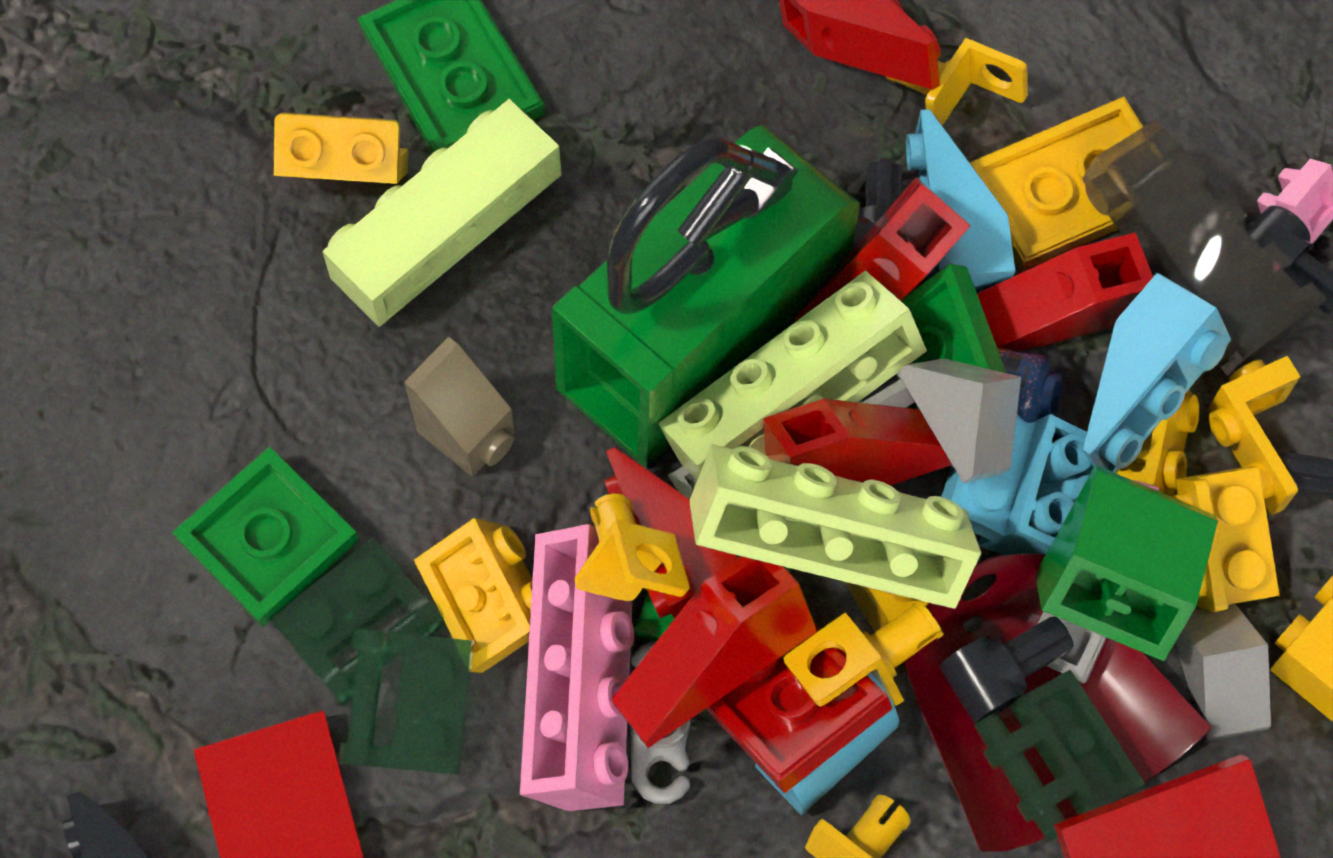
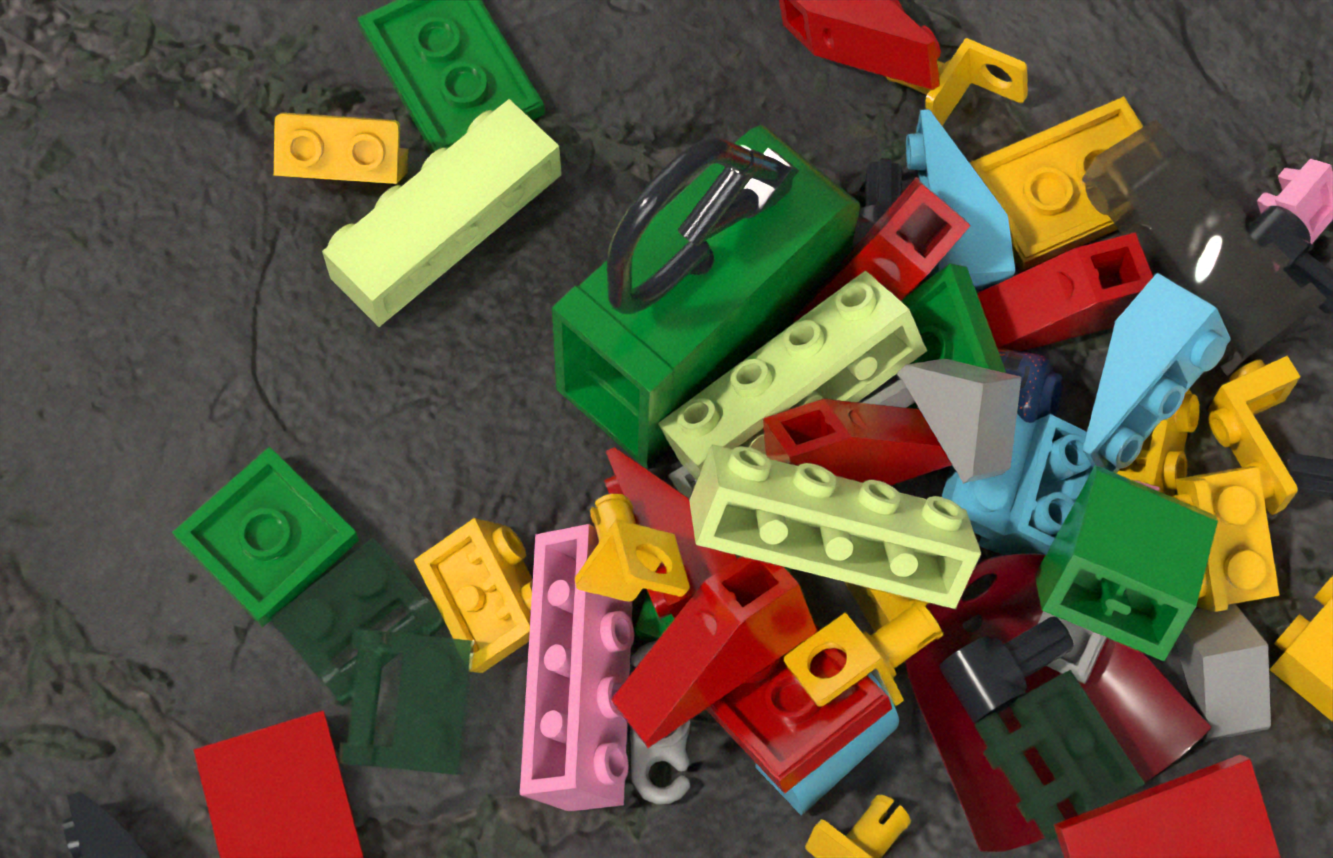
(459, 409): dark tan slope -> none

